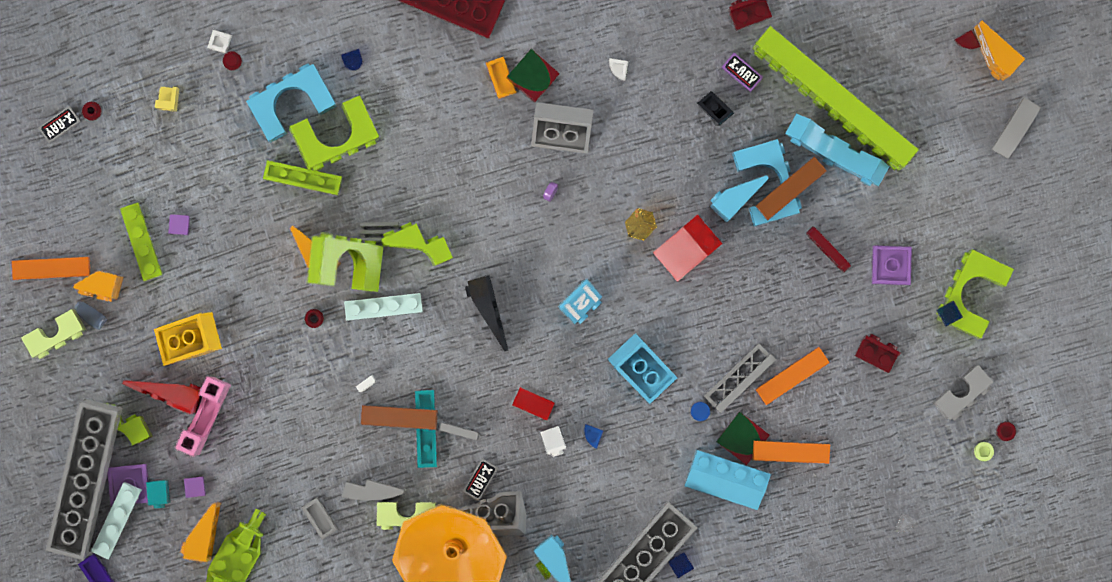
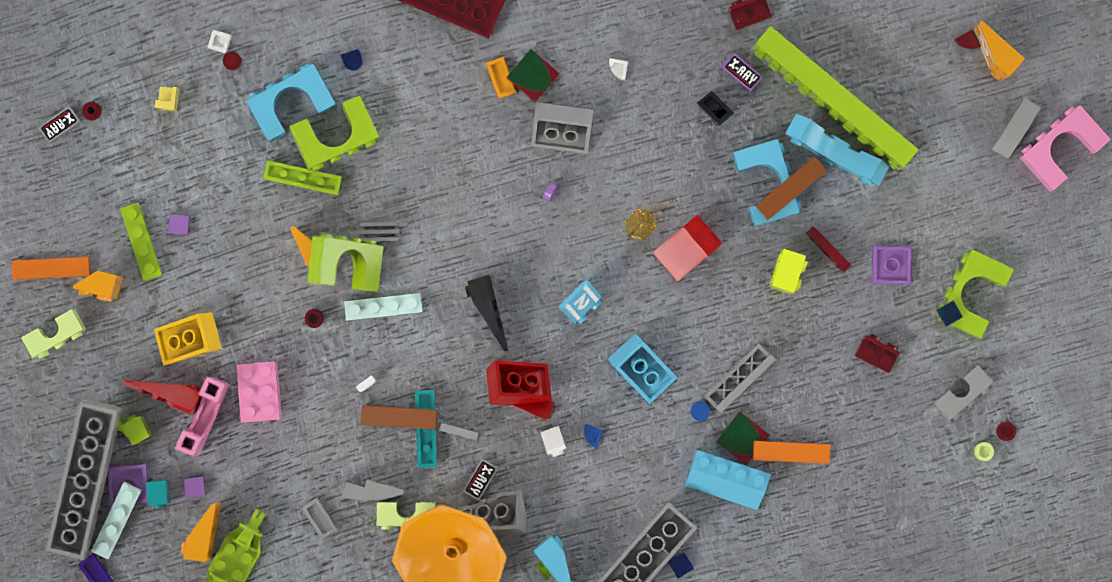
(90, 315): sand blue helmet -> none
(259, 391): none -> bright pink brick
(411, 238): lime arch -> none
(517, 382): none -> red slope
(732, 199): medium azure slope -> none
(787, 271): none -> neon yellow brick
(792, 376): orange tile -> none
(1038, 156): none -> bright pink arch

